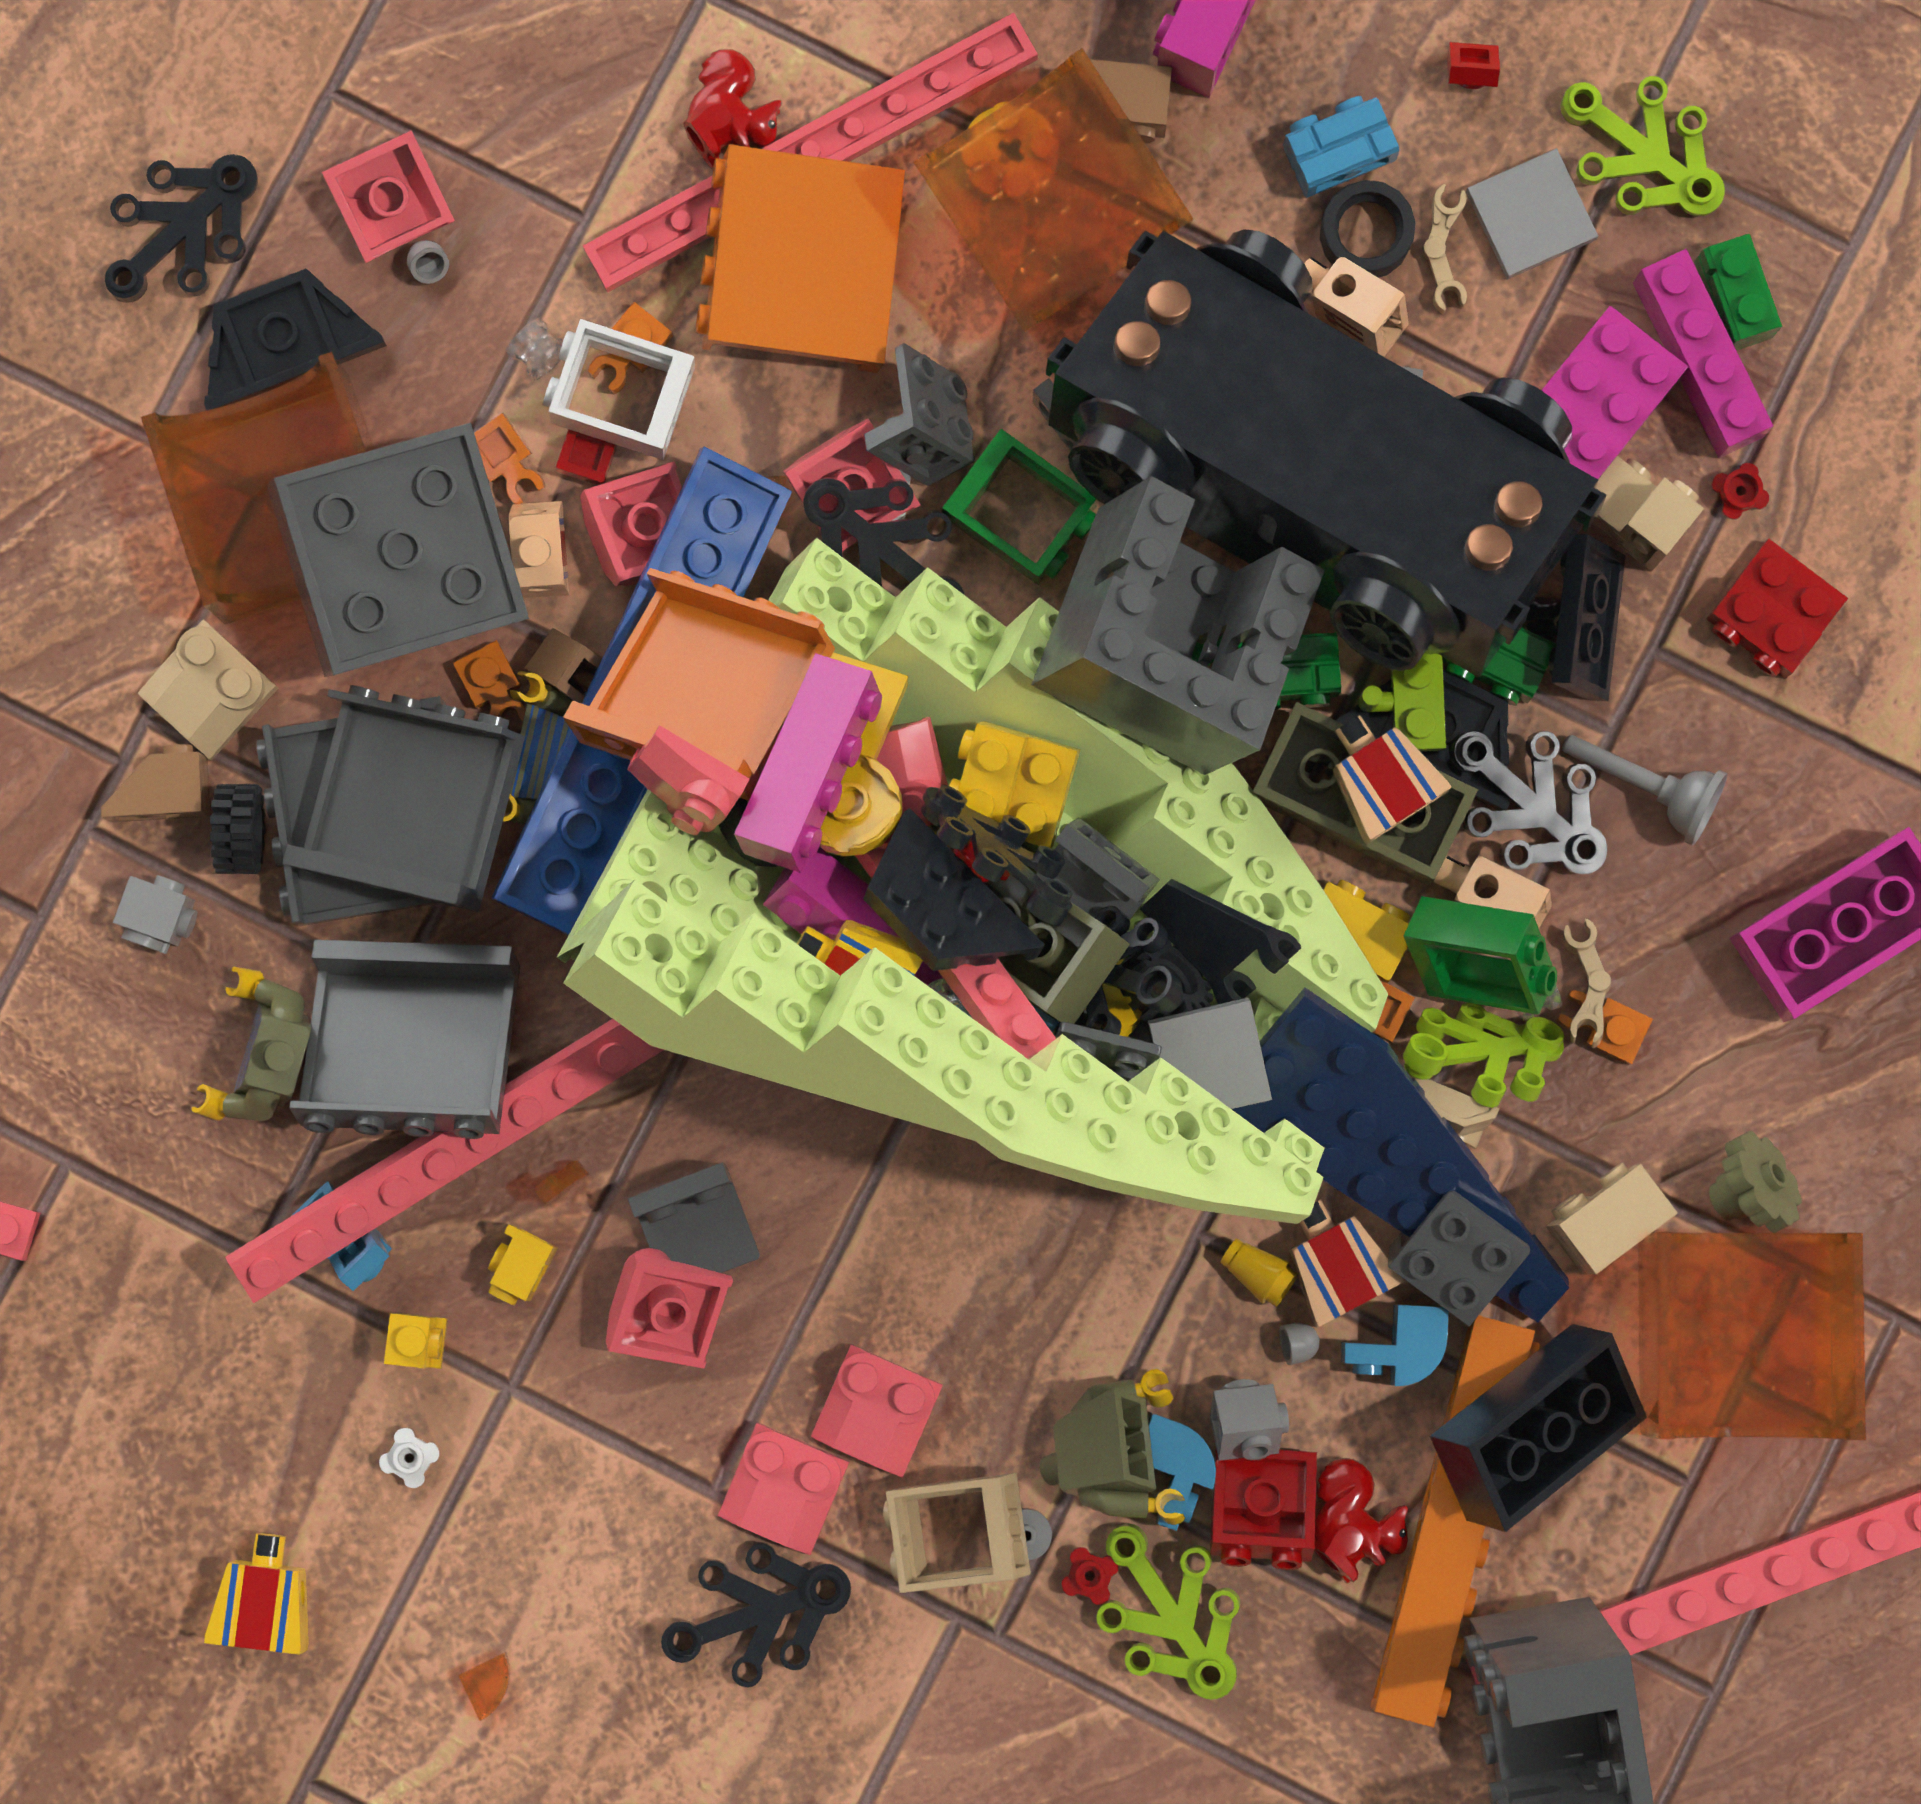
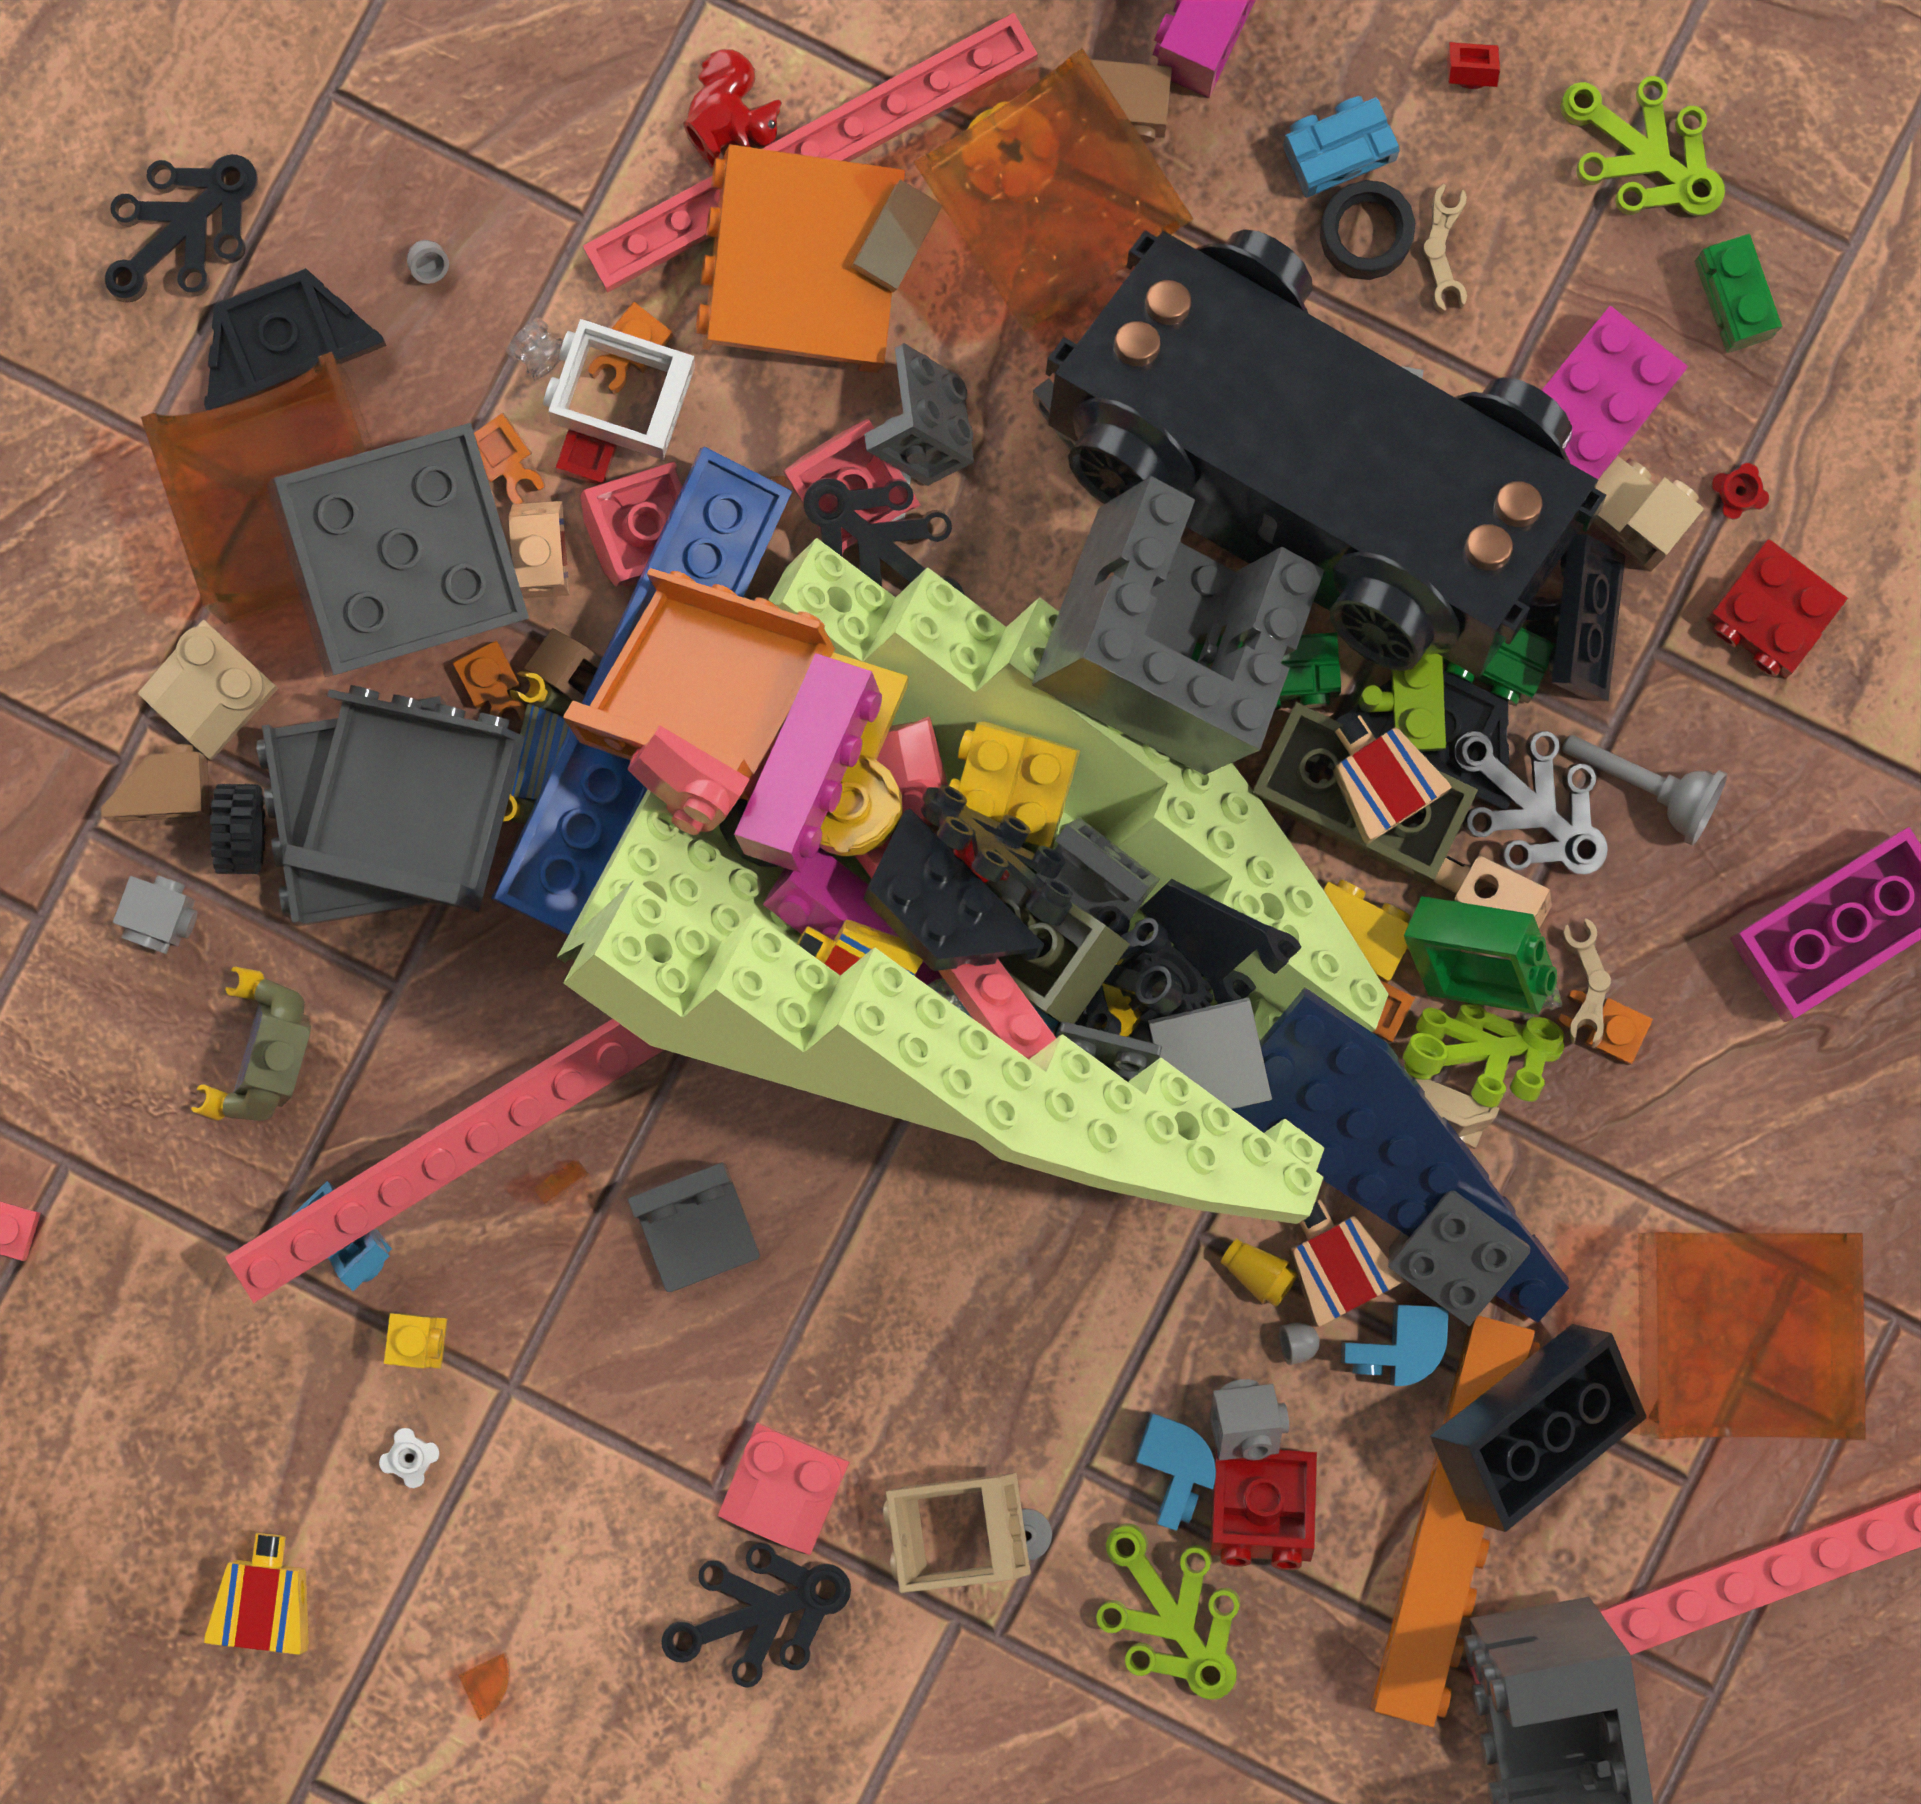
(388, 196): coral slope -> none
(408, 1038): panel -> none
(520, 1265): yellow brick -> none
(665, 1309): coral slope -> none
(876, 1411): coral slope -> none
(896, 236): none -> dark tan tile
(980, 478): green window -> none
(1076, 1582): red plate -> none
(1108, 1452): olive torso -> none
(1345, 1529): red animal -> none
(1358, 304): light nougat torso -> none
(1531, 214): light grey tile -> none
(1612, 1221): tan brick -> none
(1696, 336): dark pink brick -> none
(1756, 1184): olive plant -> none

